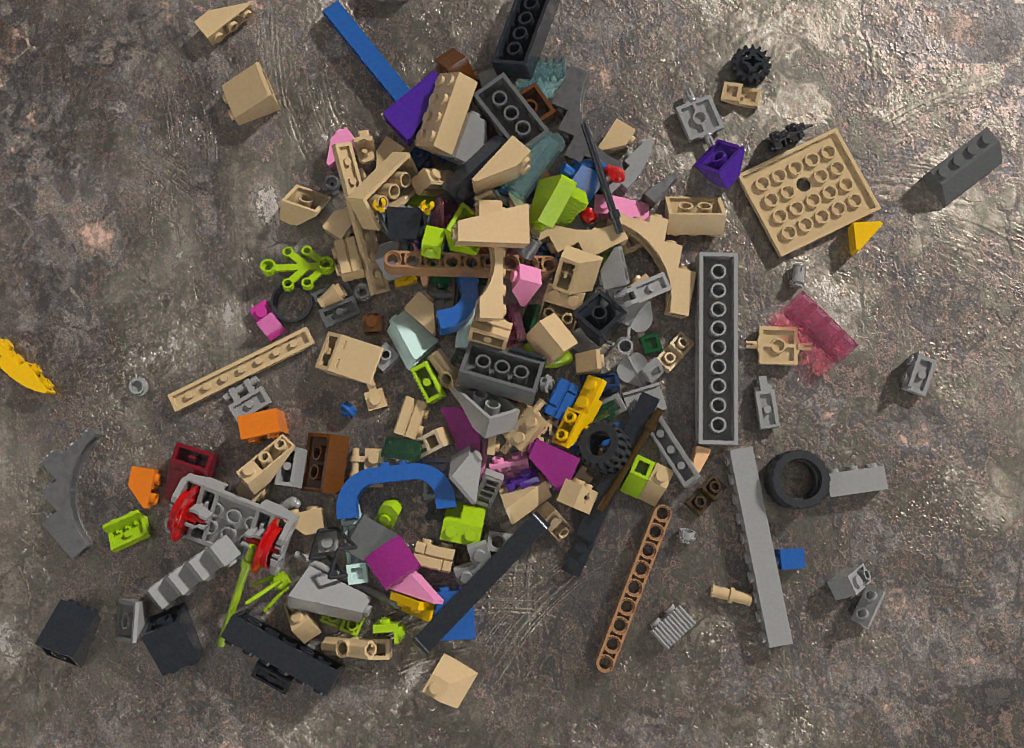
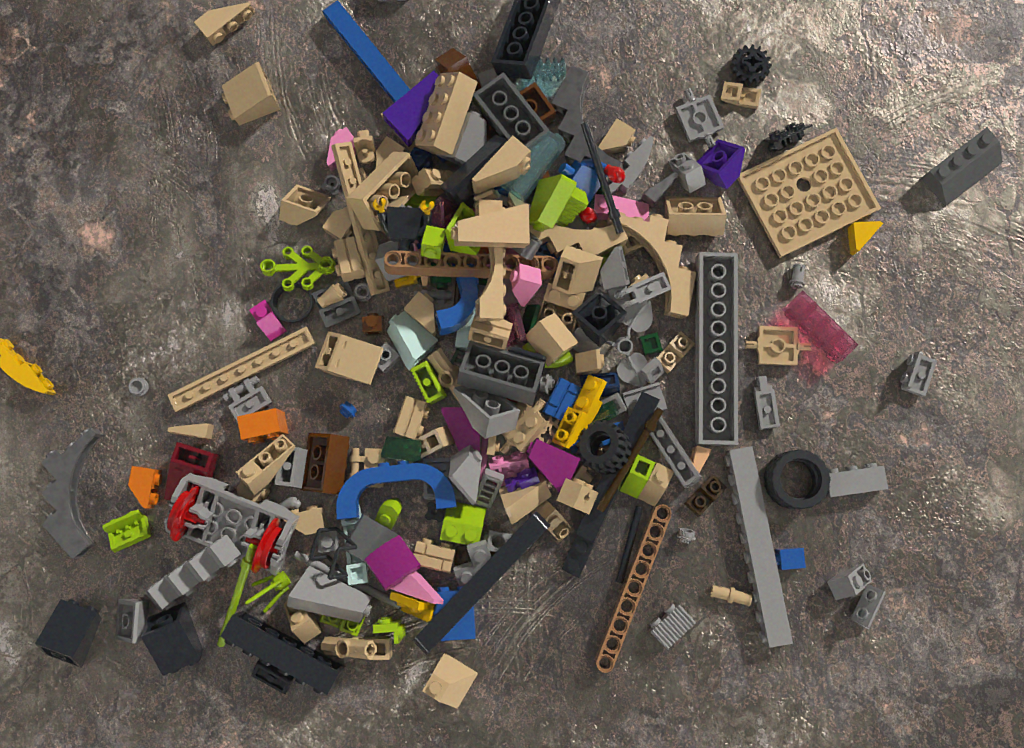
(200, 431): none -> tan slope
(375, 397): tan plate -> none
(629, 544): none -> black bar
(689, 172): none -> light grey slope

